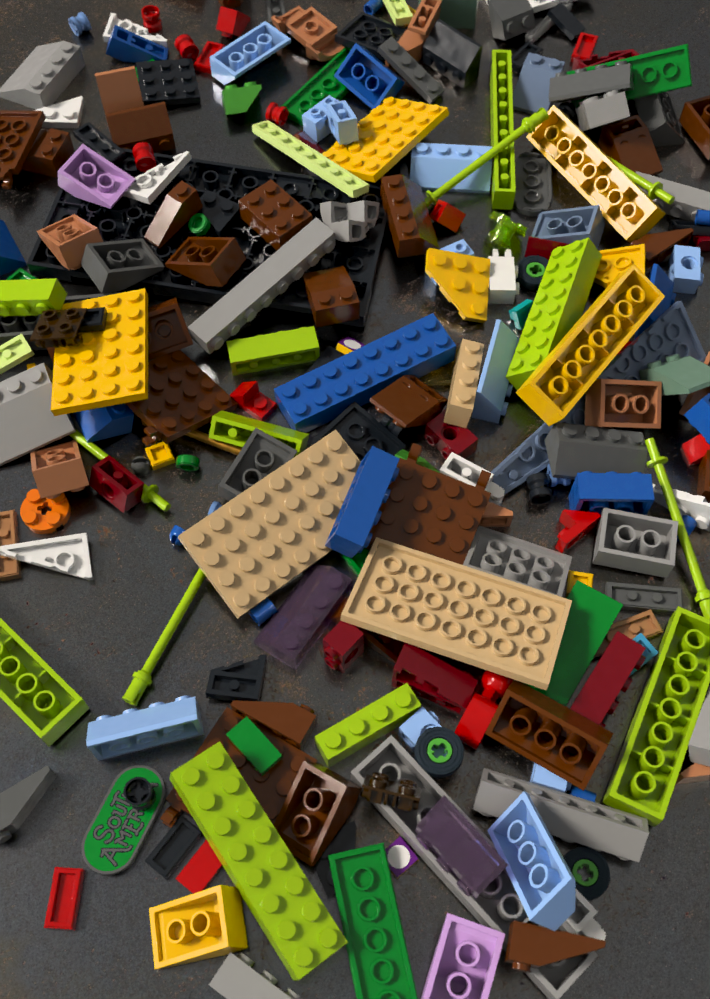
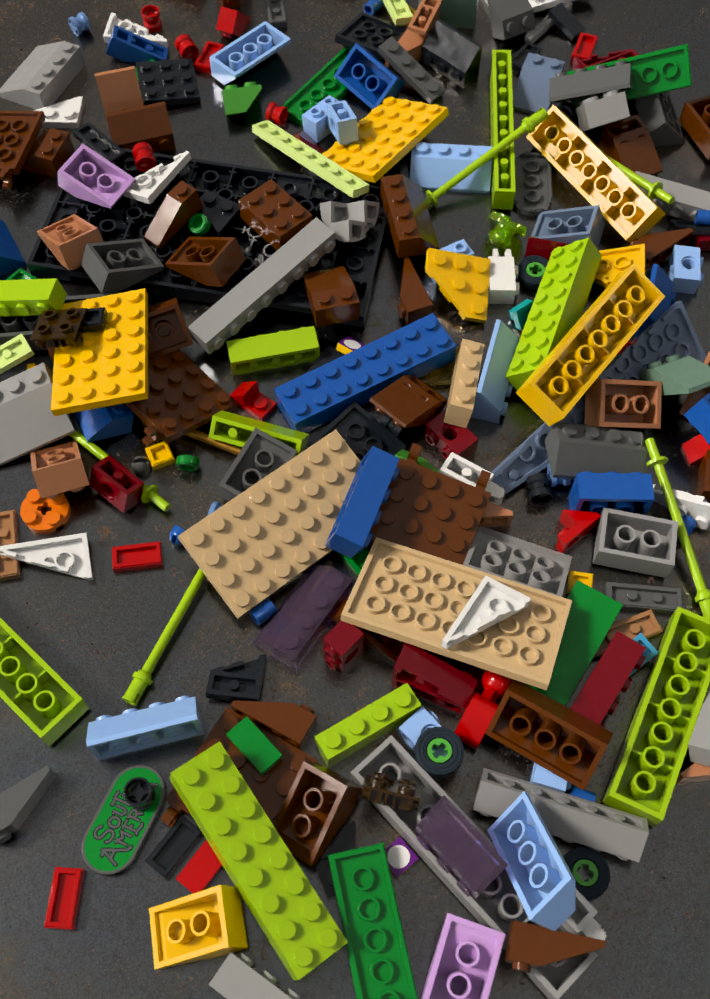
(137, 556): none -> red tile
(310, 30): nougat piece -> none
(413, 296): none -> reddish brown slope
(447, 215): red panel -> none
(486, 607): none -> white wing

